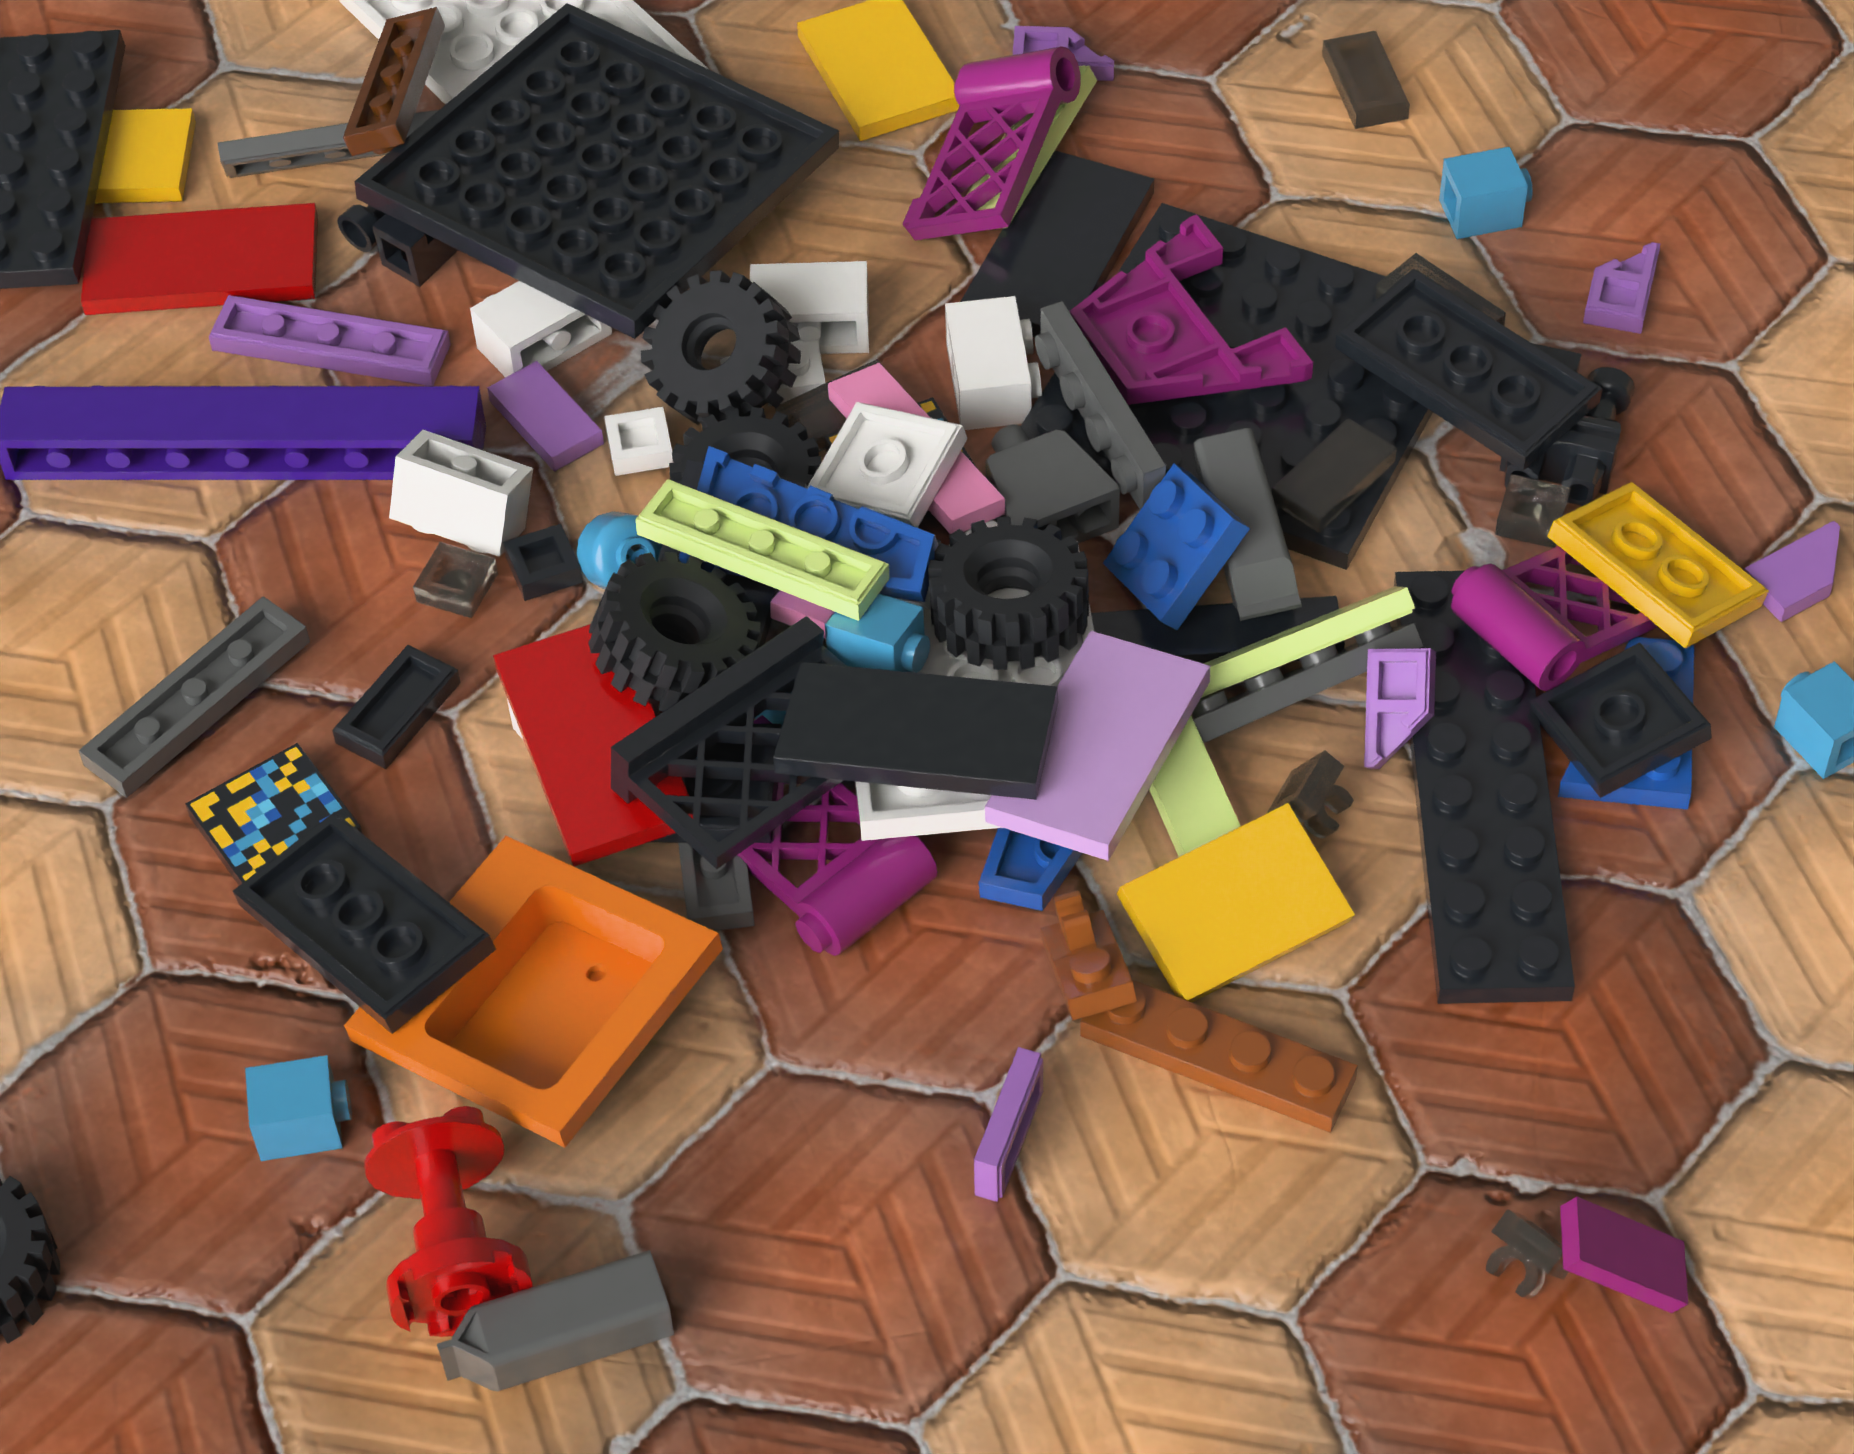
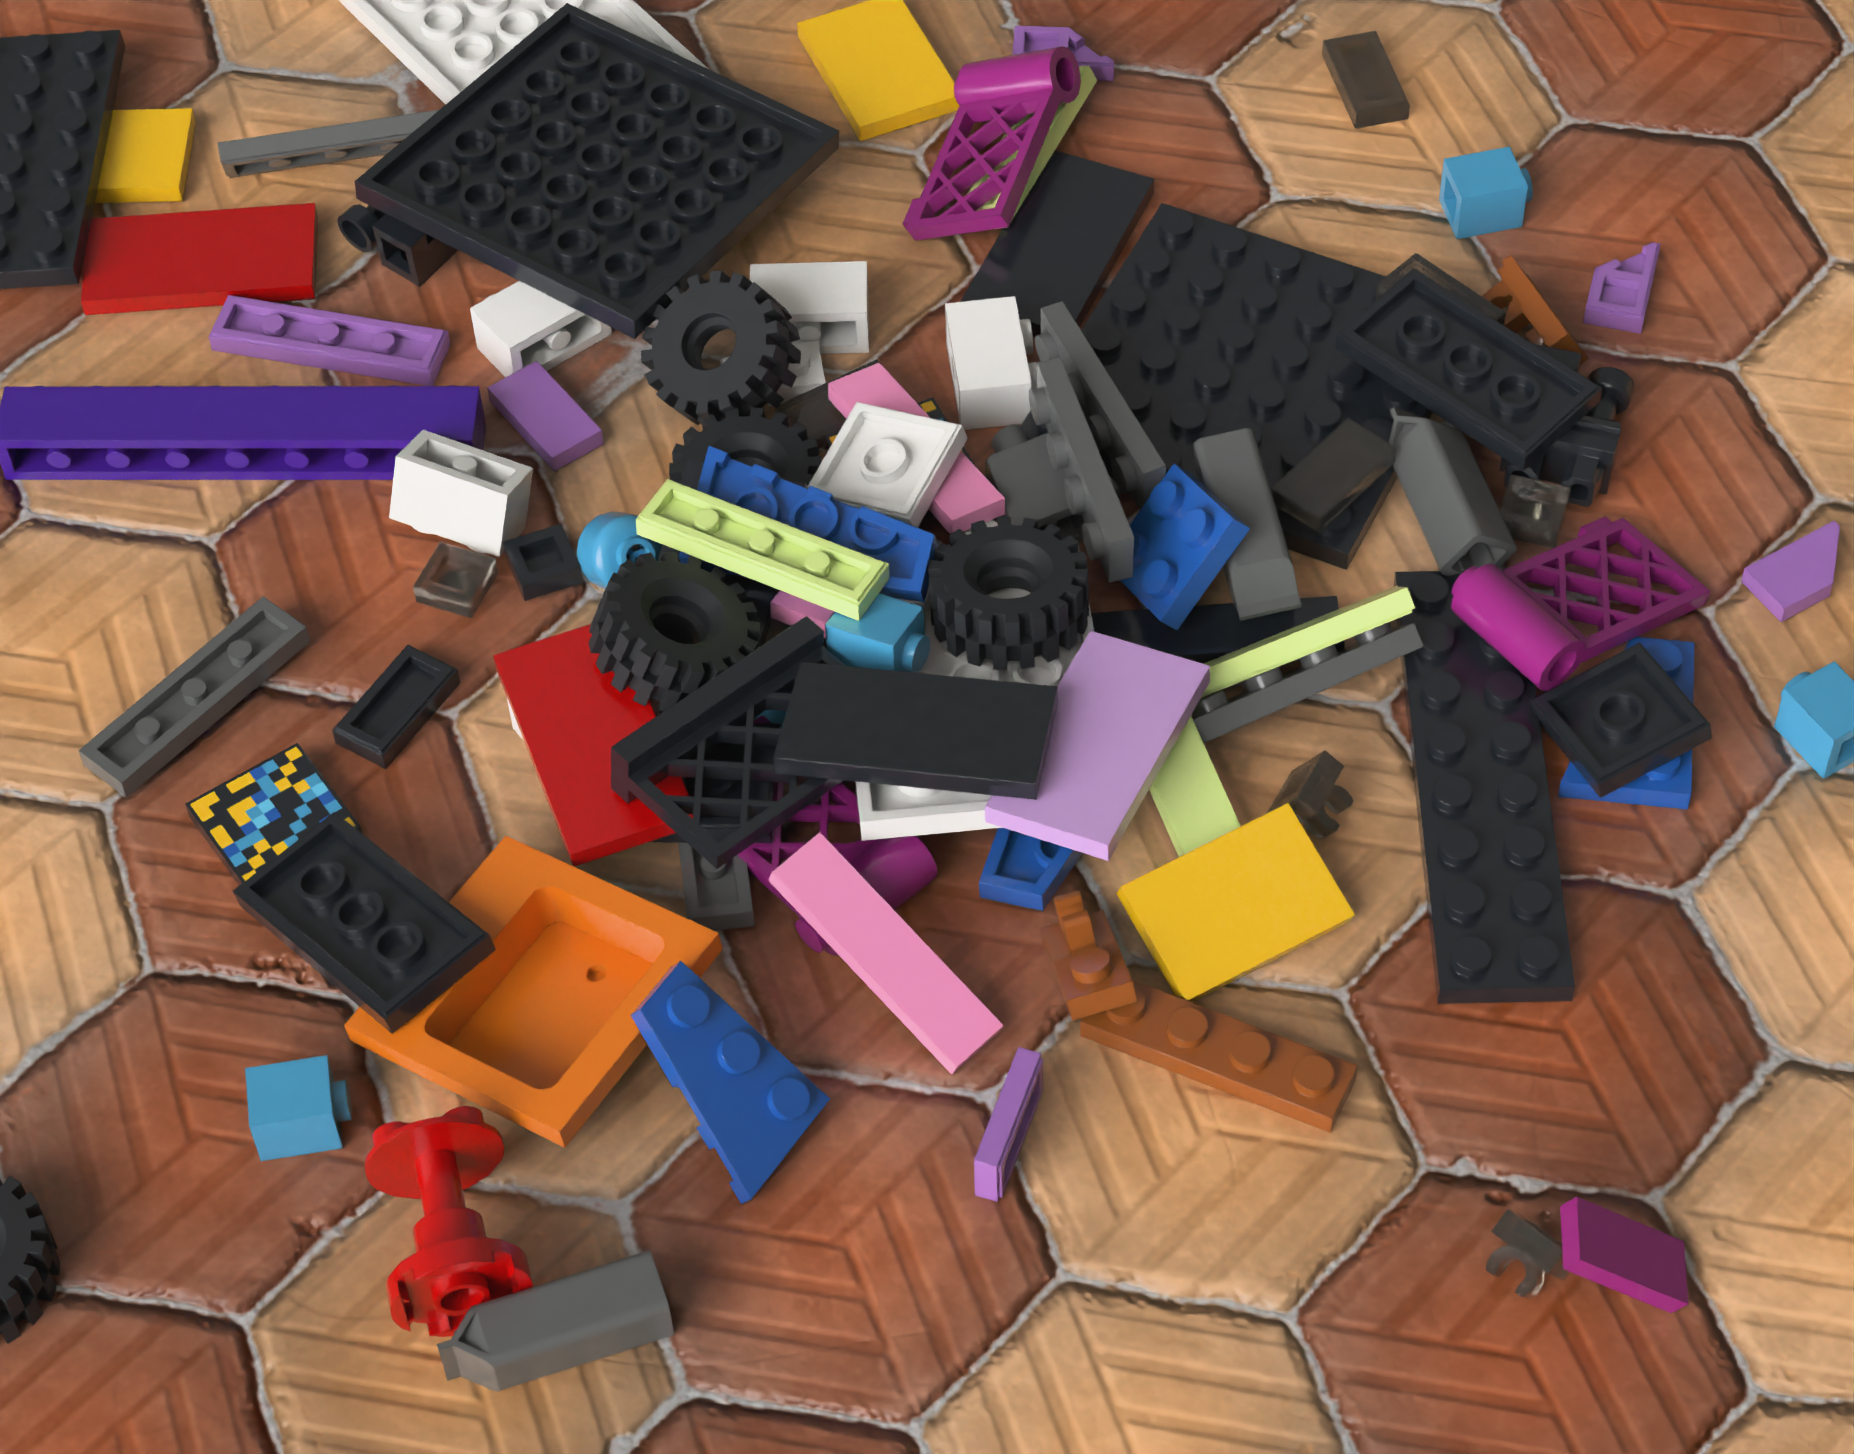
(394, 82): reddish brown plate -> none
(638, 441): white plate -> none
(734, 1079): none -> blue wing
(885, 953): none -> bright pink tile
(1087, 480): none -> dark grey plate
(1161, 341): magenta wing -> none
(1397, 700): tile -> none
(1448, 494): none -> dark grey piece
(1530, 306): none -> dark orange plate
(1658, 564): yellow tile -> none

